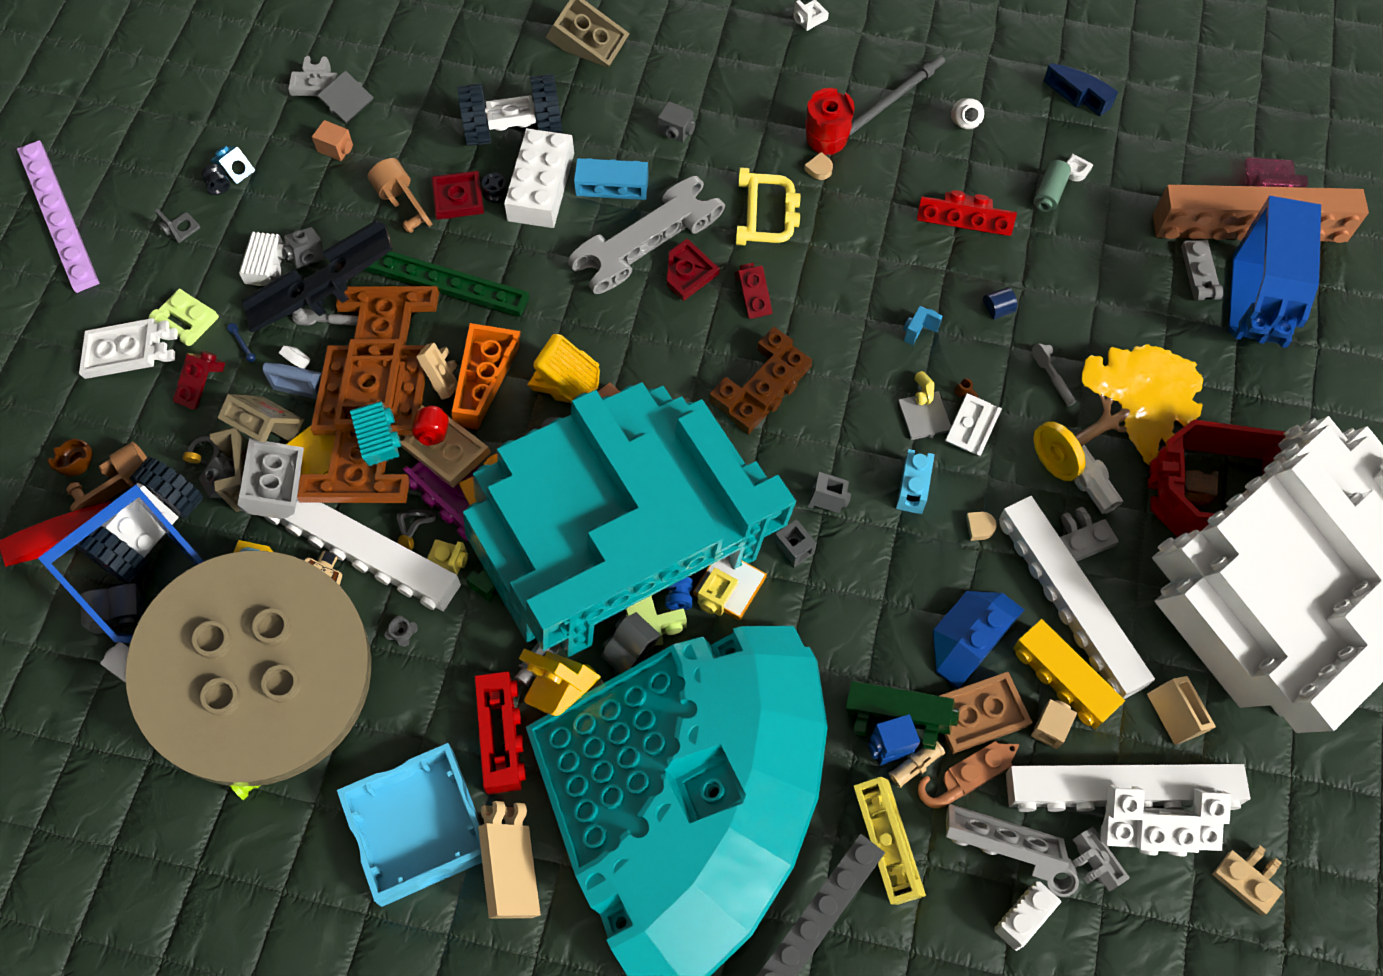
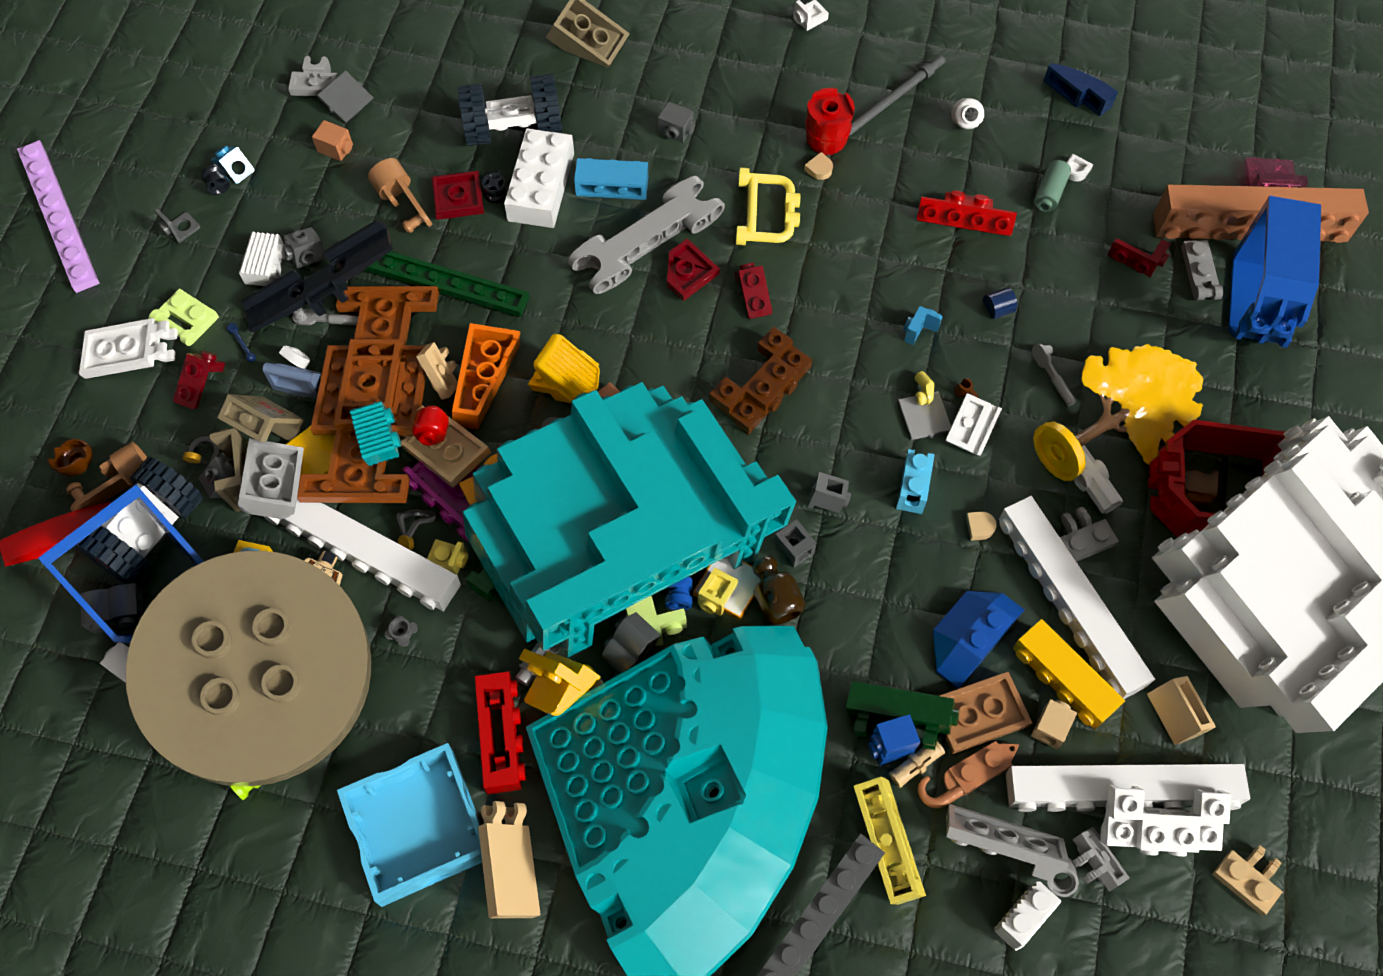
(776, 592): none -> dark brown piece
(1138, 259): none -> dark red bracket

